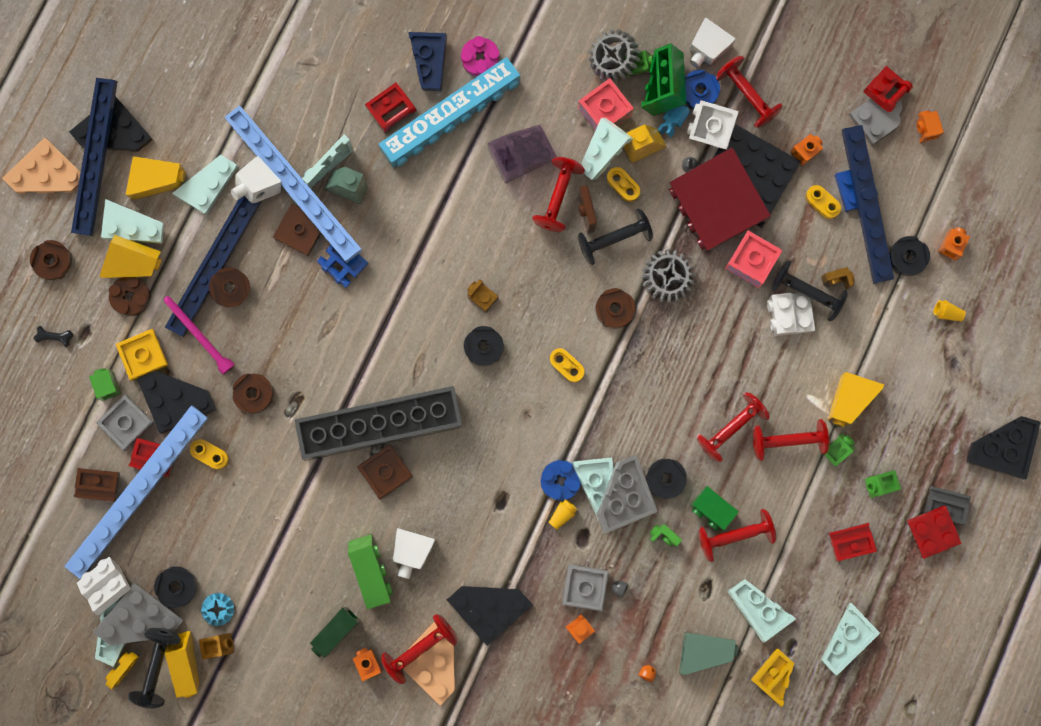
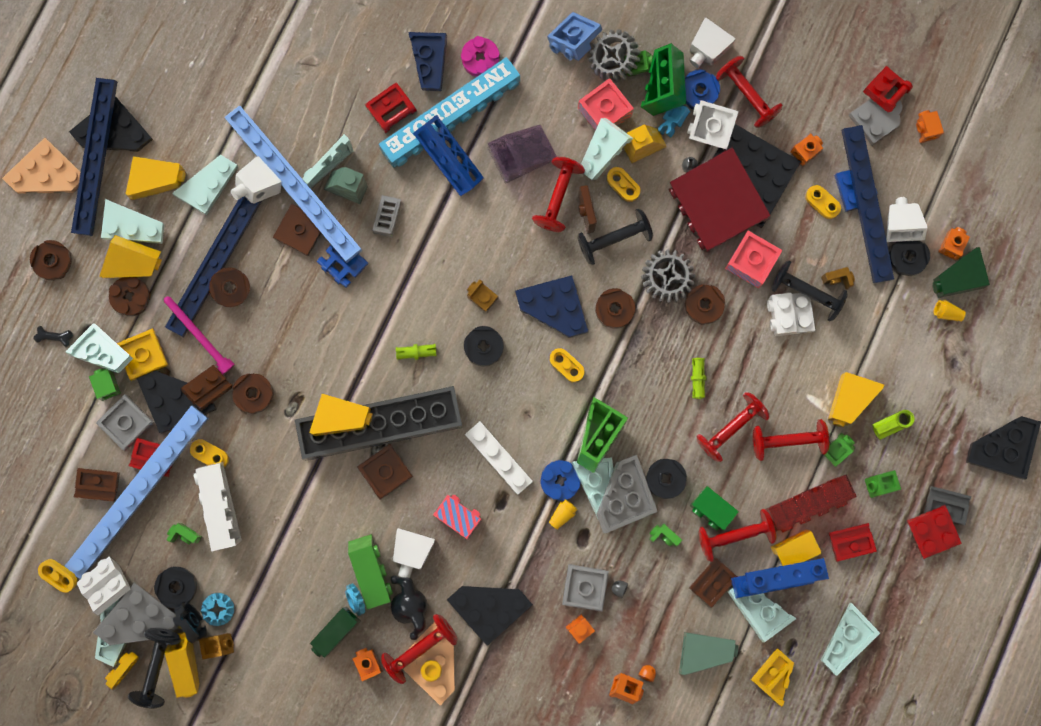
(58, 576): none -> yellow plate
(100, 350): none -> light aqua wing
(186, 533): none -> bright green bracket
(189, 620): none -> black plate
(206, 387): none -> reddish brown plate
(217, 506): none -> white wedge
(339, 416): none -> yellow slope
(355, 599): none -> medium azure gear
(377, 229): none -> light grey slope
(409, 605): none -> black piece
(416, 351): none -> lime pin
(431, 670): none -> yellow tile
(446, 157): none -> blue fence
(458, 516): none -> container
(498, 458): none -> white plate
(554, 305): none -> dark blue plate
(573, 36): none -> medium blue plate
(600, 433): none -> bright green wedge
(633, 685): none -> orange brick
(698, 378): none -> lime pin
(703, 315): none -> reddish brown plate
(712, 582): none -> reddish brown plate
(779, 578): none -> blue fence
(797, 548): none -> yellow panel
(811, 502): none -> clear red wedge
(892, 424): none -> lime piece
(905, 222): none -> white torso
(963, 276): none -> dark green slope

